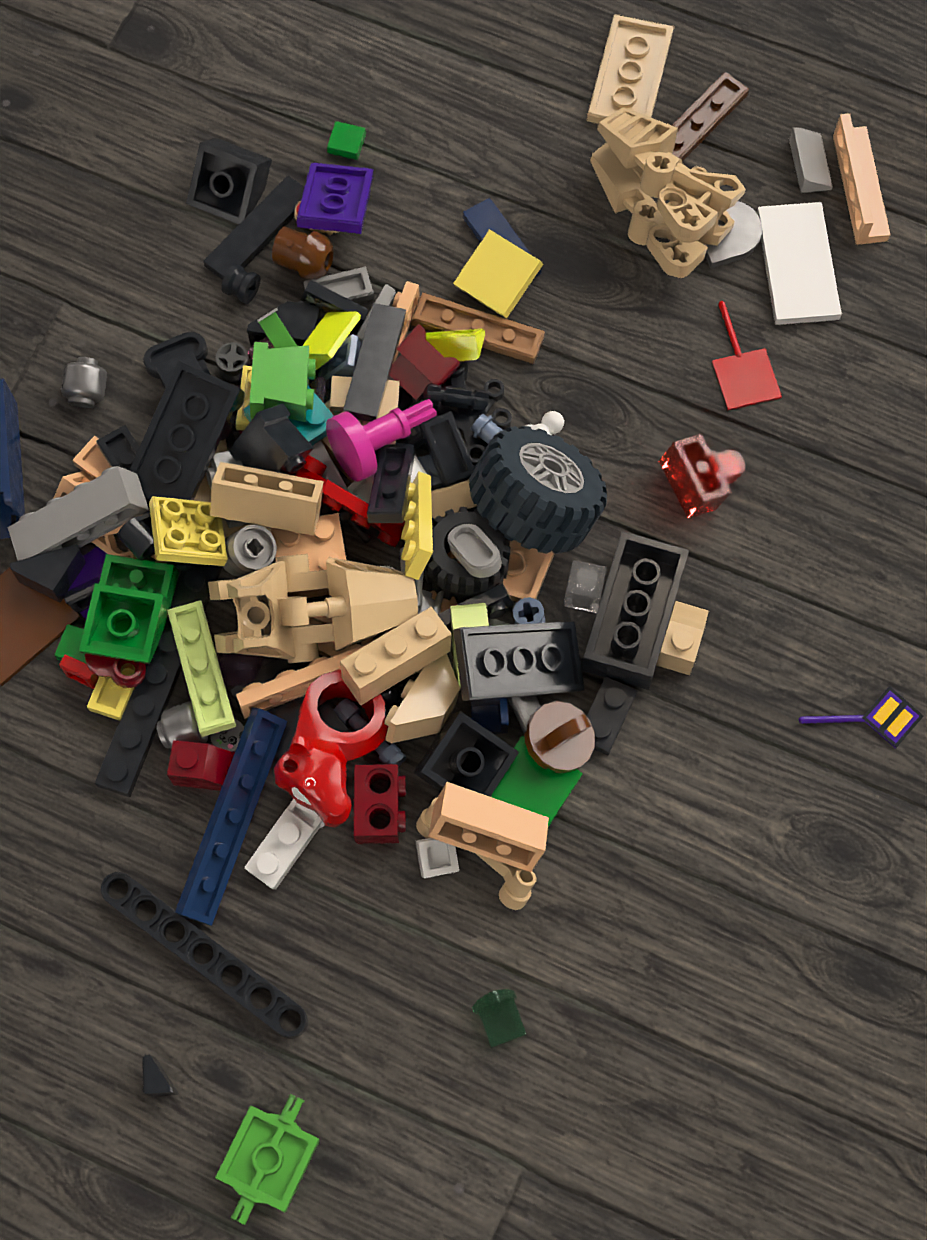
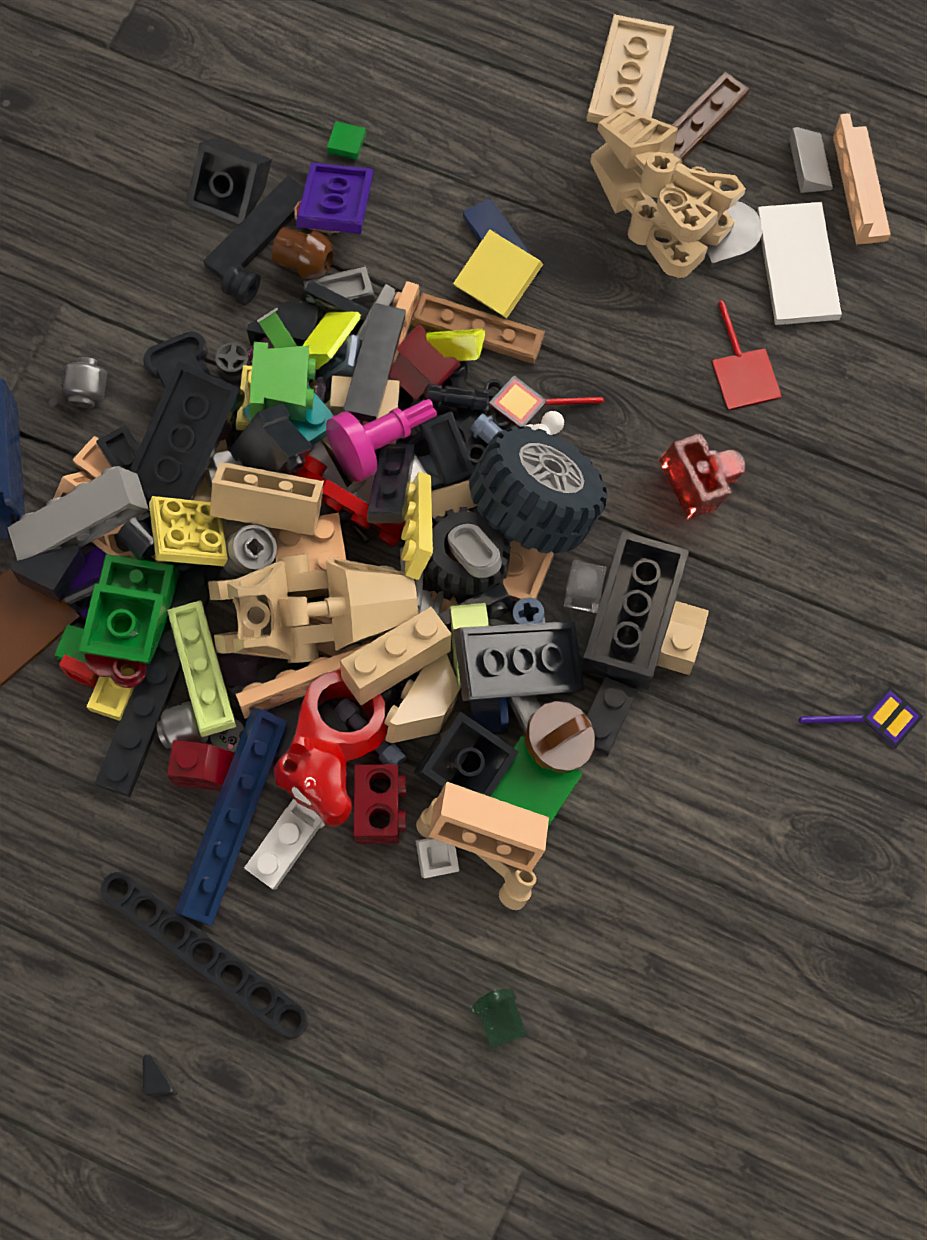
(267, 1159): bright green plate -> none
(521, 403): none -> piece

